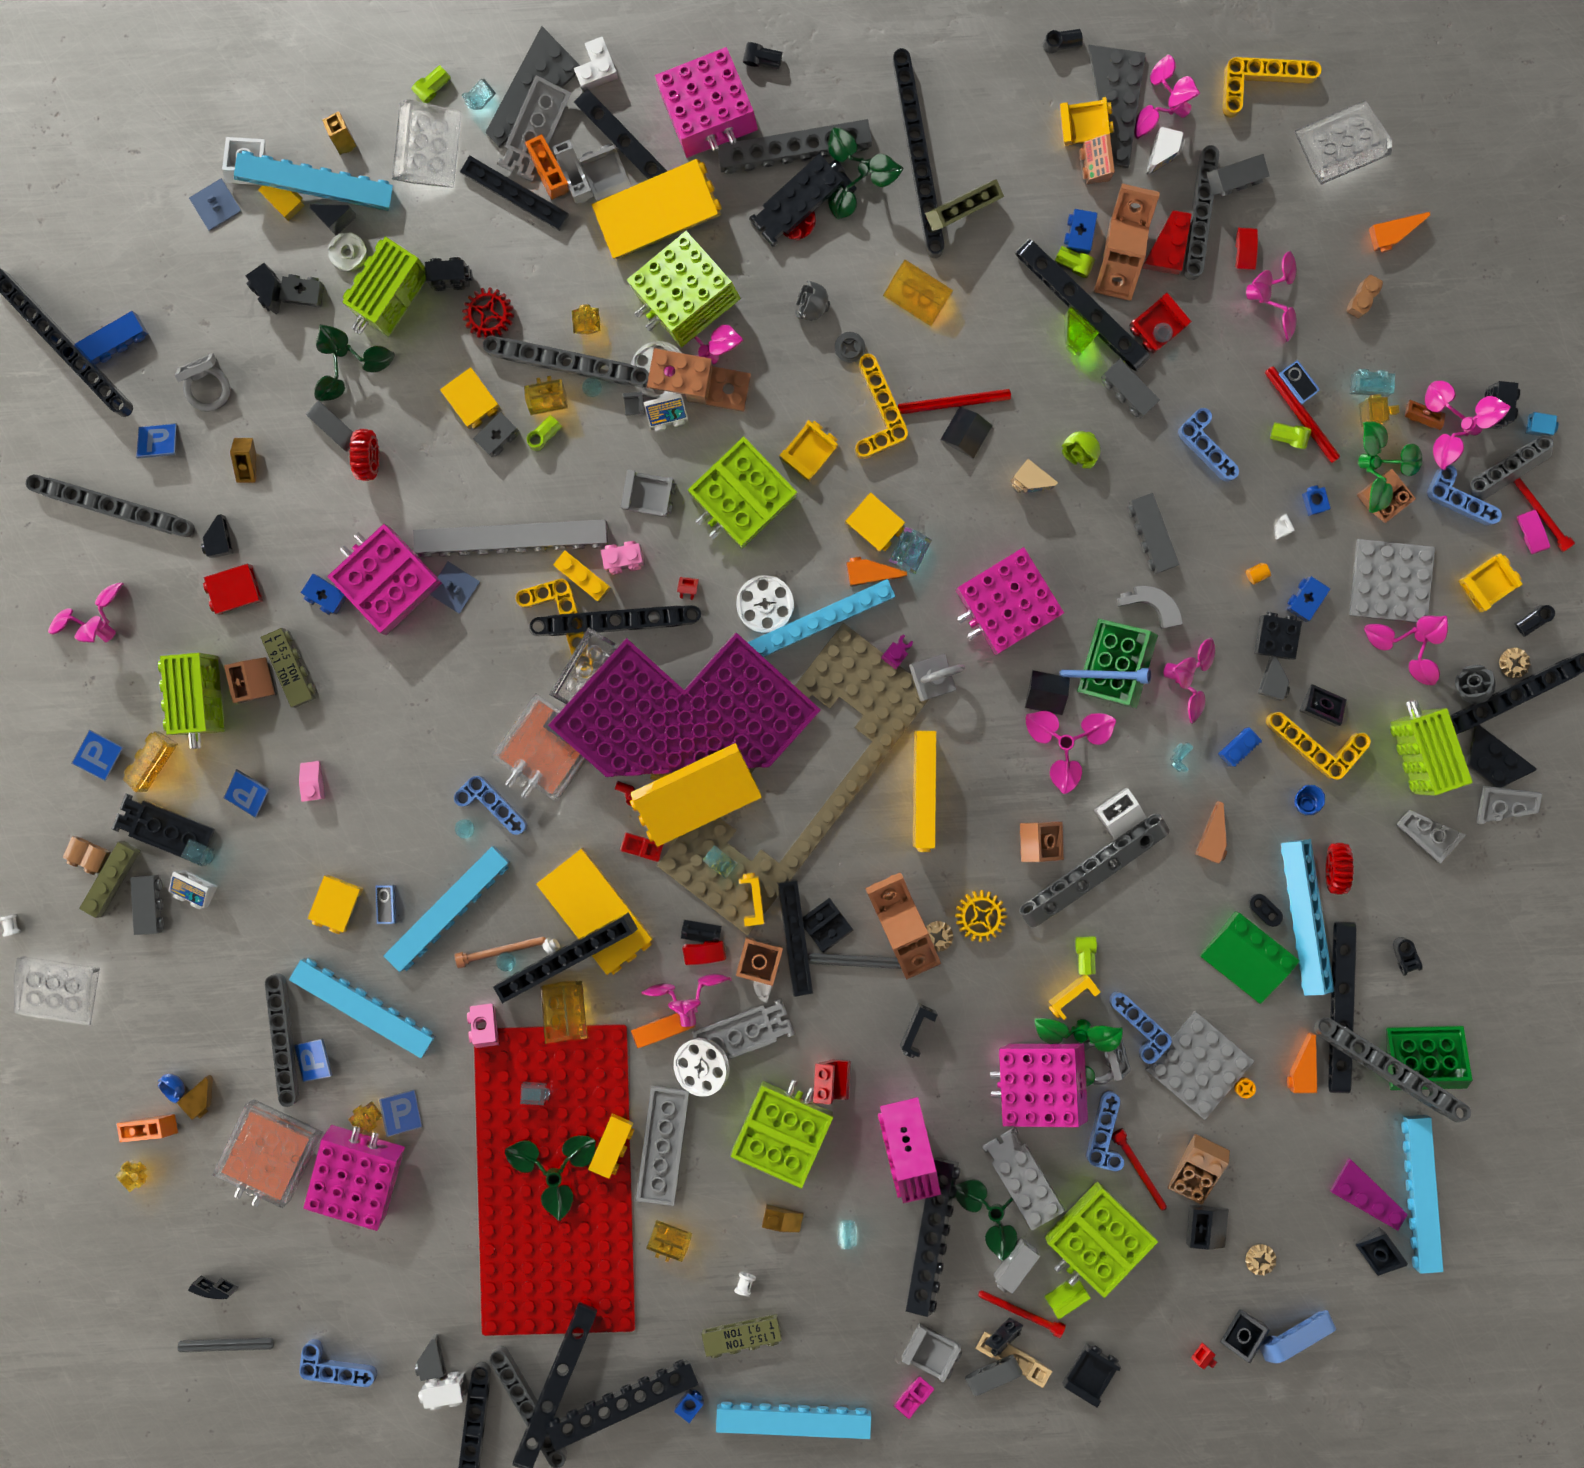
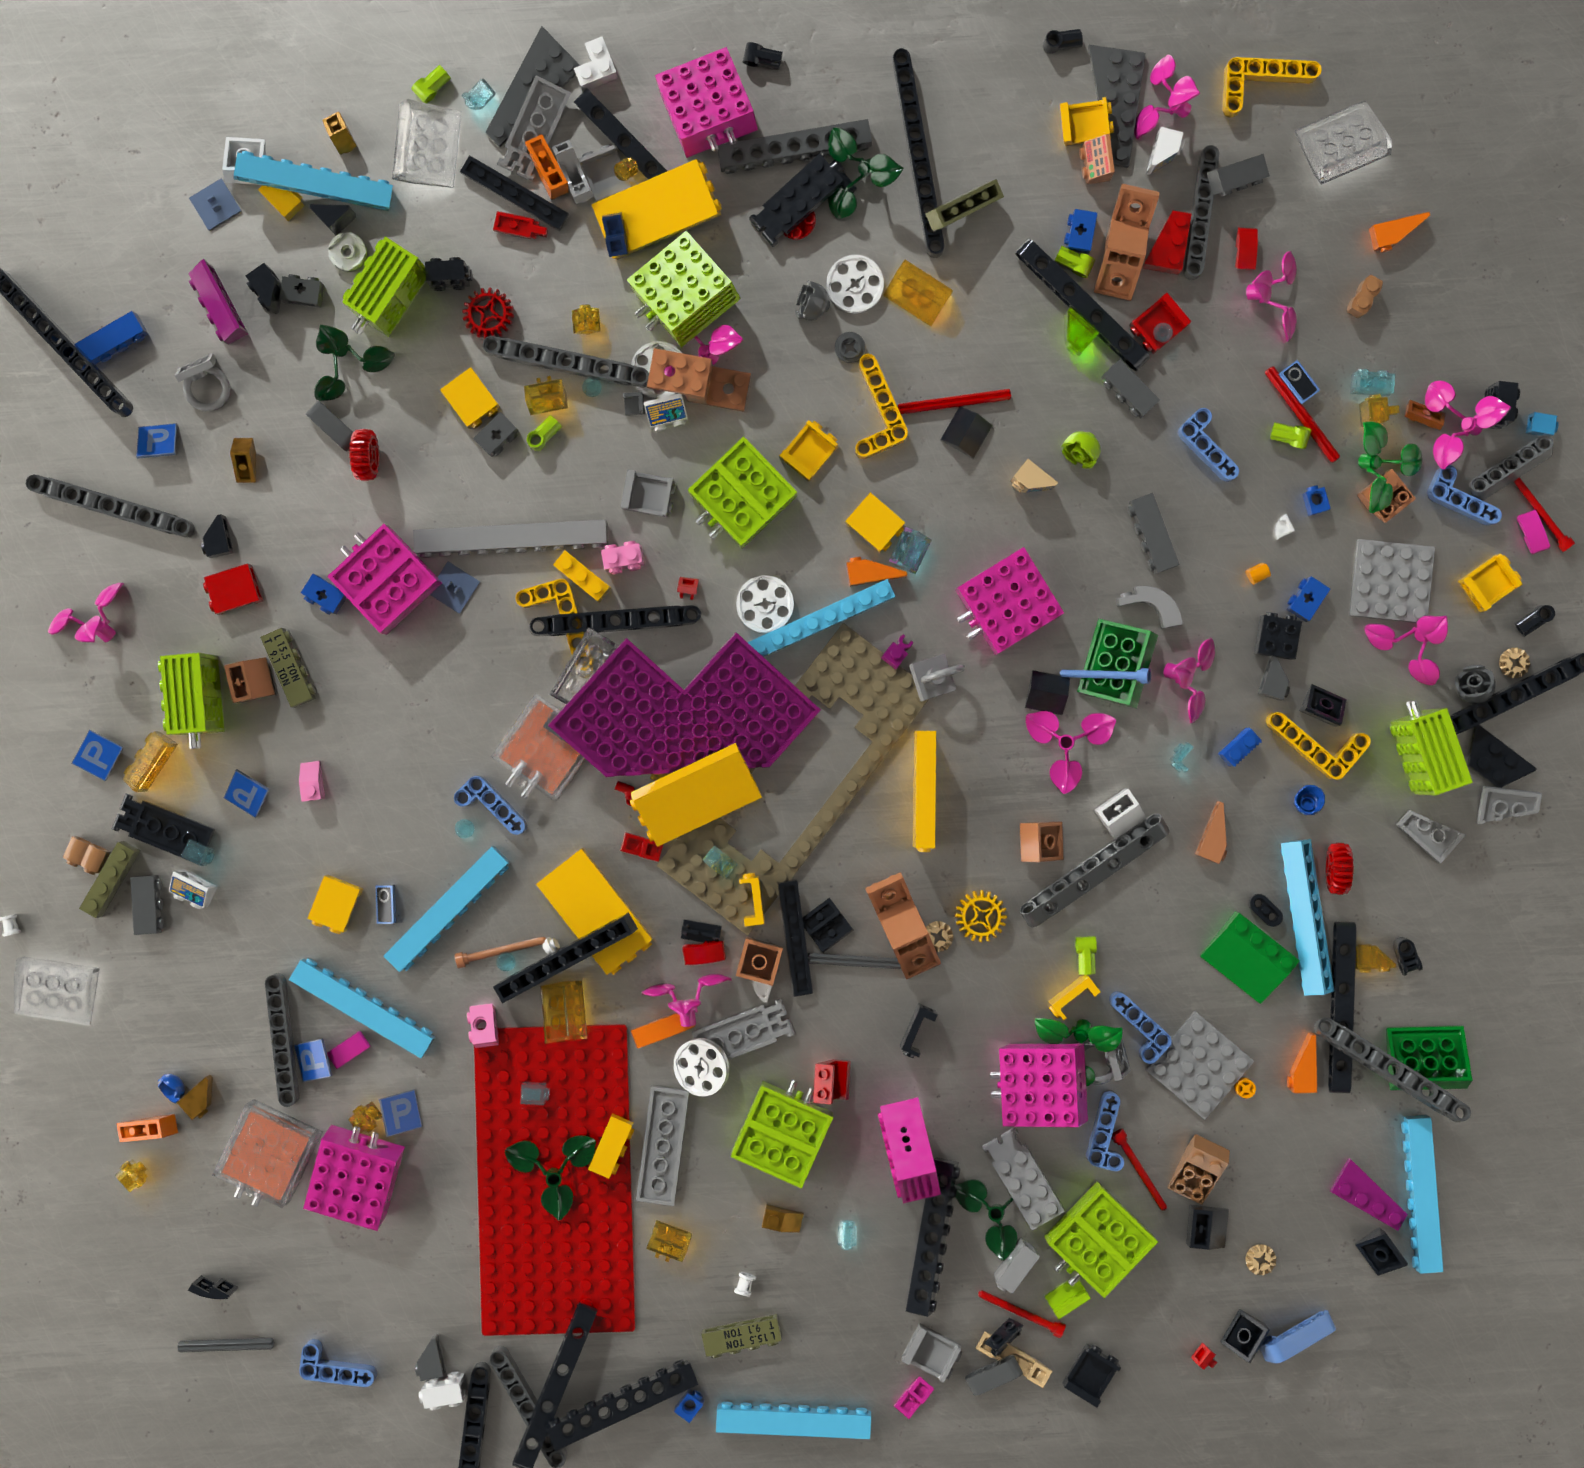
(217, 302): none -> magenta slope
(348, 1049): none -> dark pink slope
(518, 226): none -> red hinge
(615, 234): none -> dark blue slope
(626, 169): none -> clear yellow wheel
(855, 293): none -> white wedge
(1371, 957): none -> clear yellow slope

